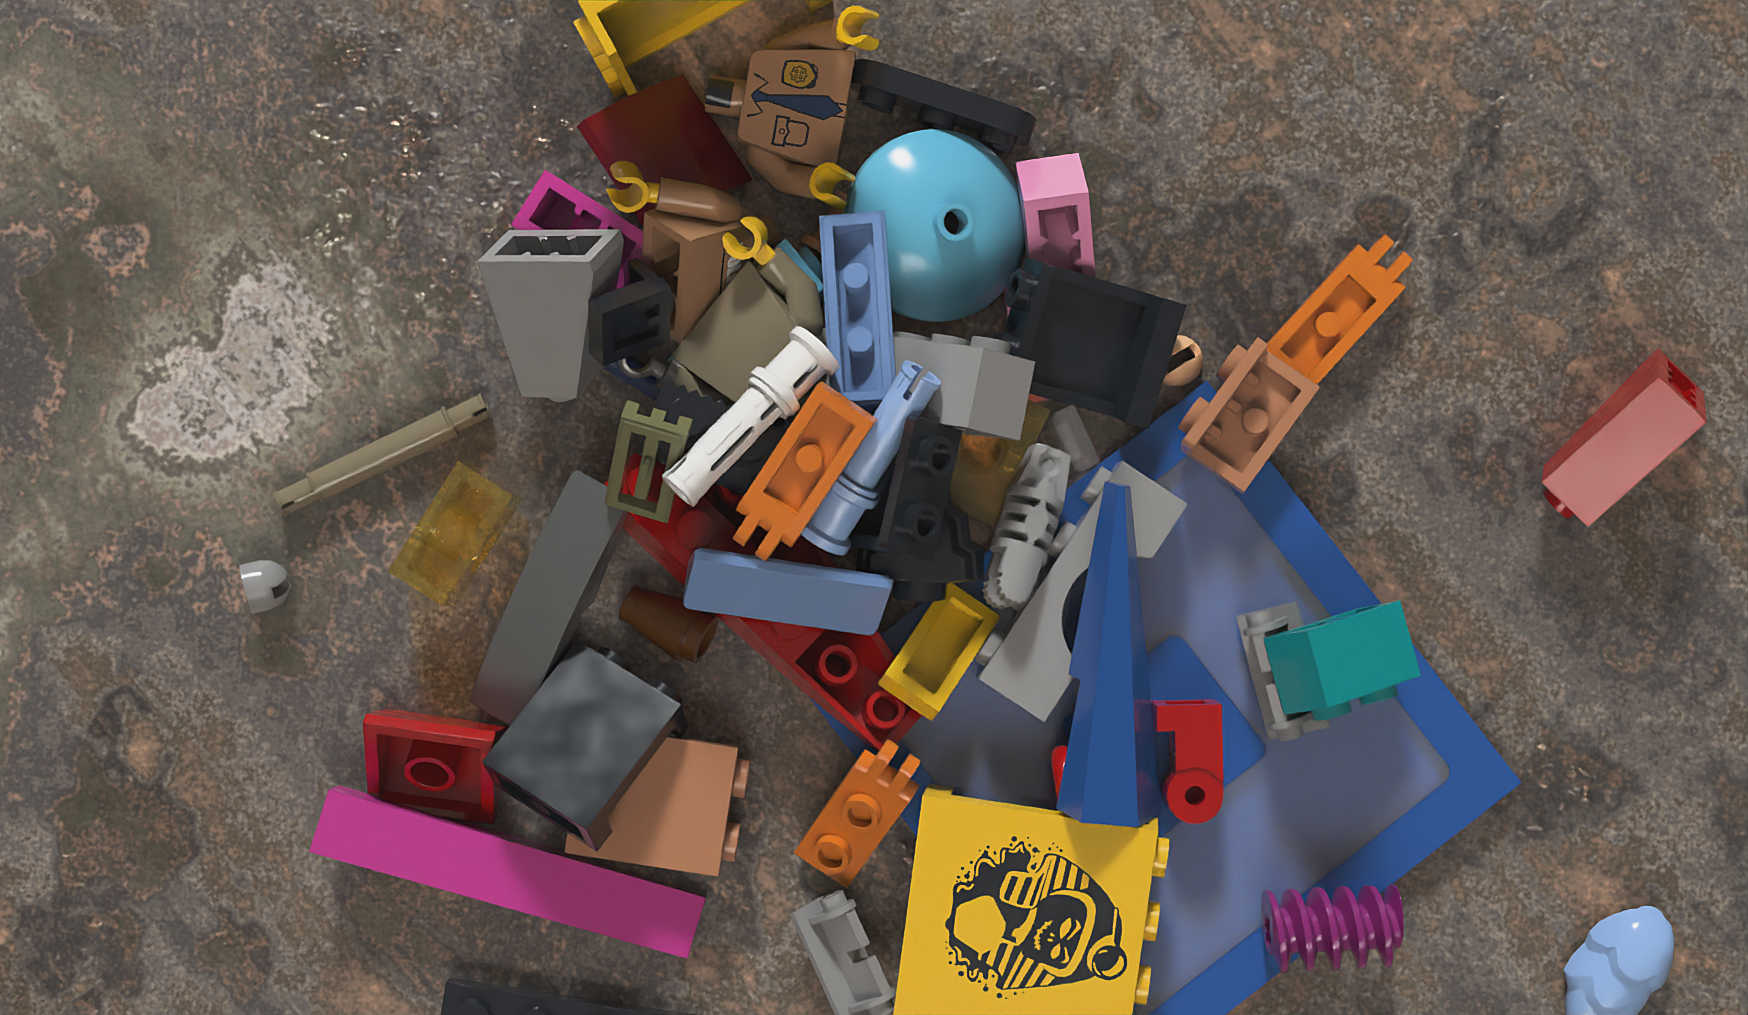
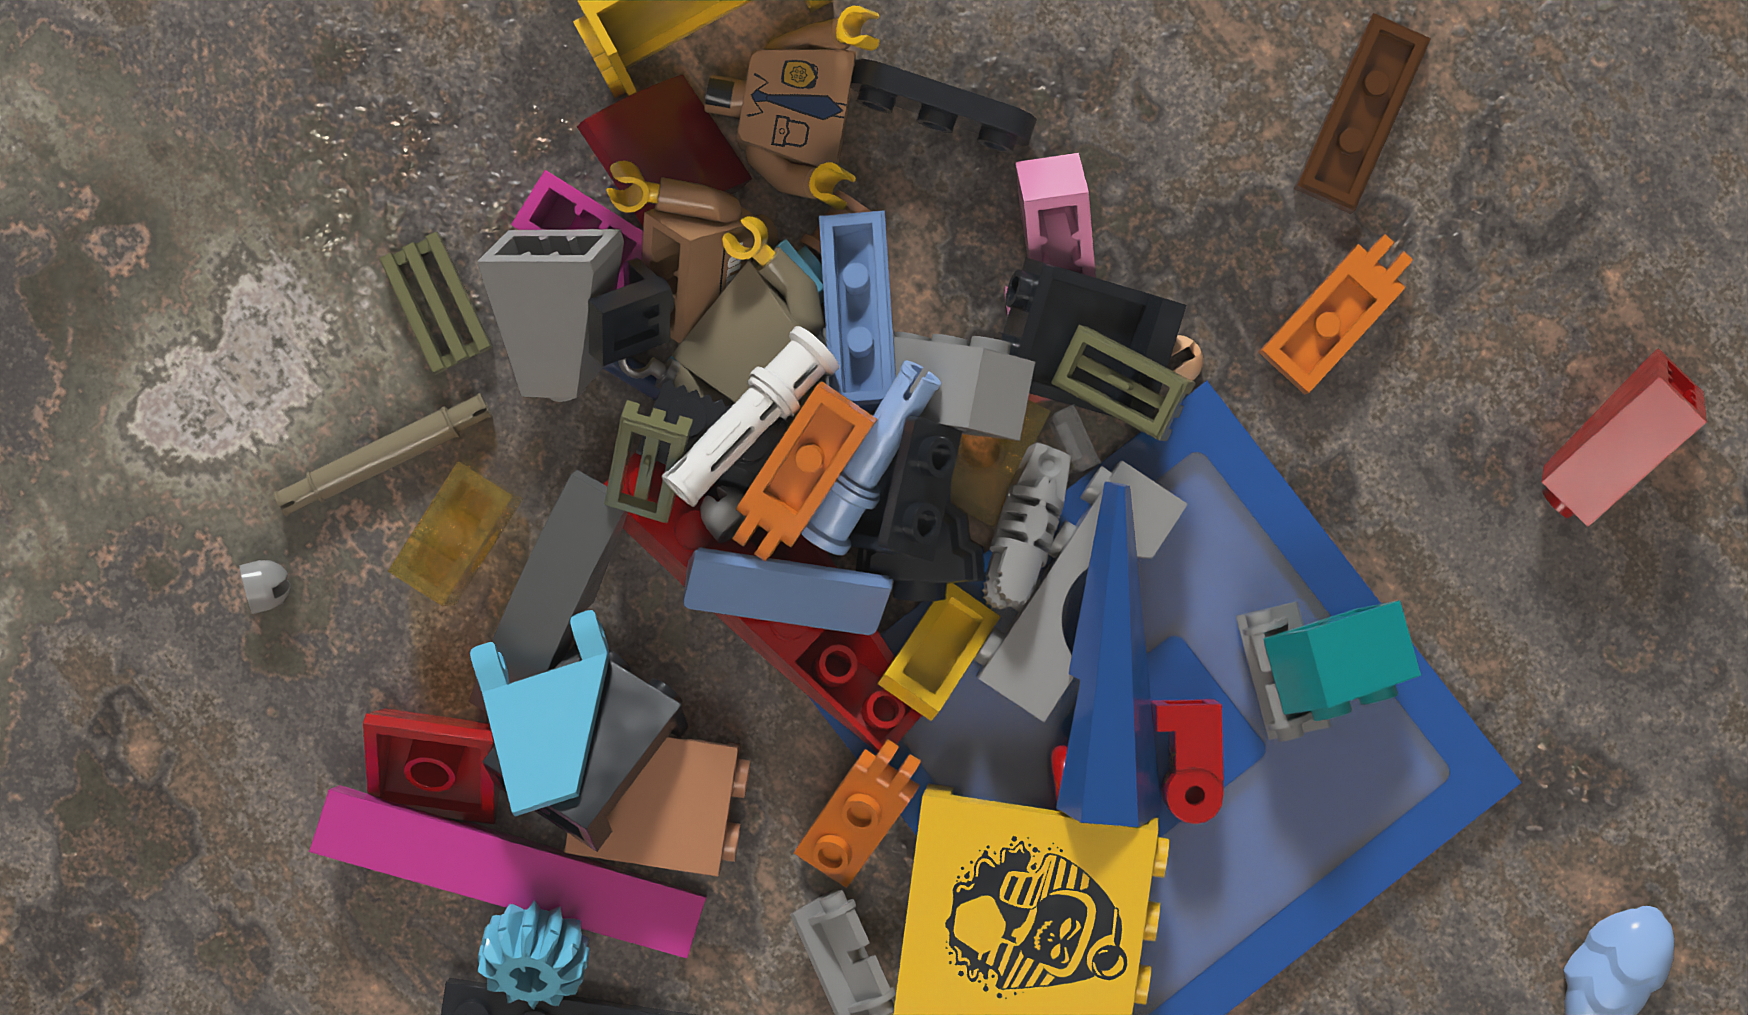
(413, 254): none -> olive tile
(533, 955): none -> medium azure gear
(545, 720): none -> medium azure flag
(669, 624): reddish brown cone -> none
(721, 517): none -> light grey hinge
(916, 184): medium azure dish -> none
(1168, 406): none -> olive tile
(1246, 416): nougat bracket -> none
(1333, 926): magenta piece -> none
(1362, 113): none -> reddish brown tile

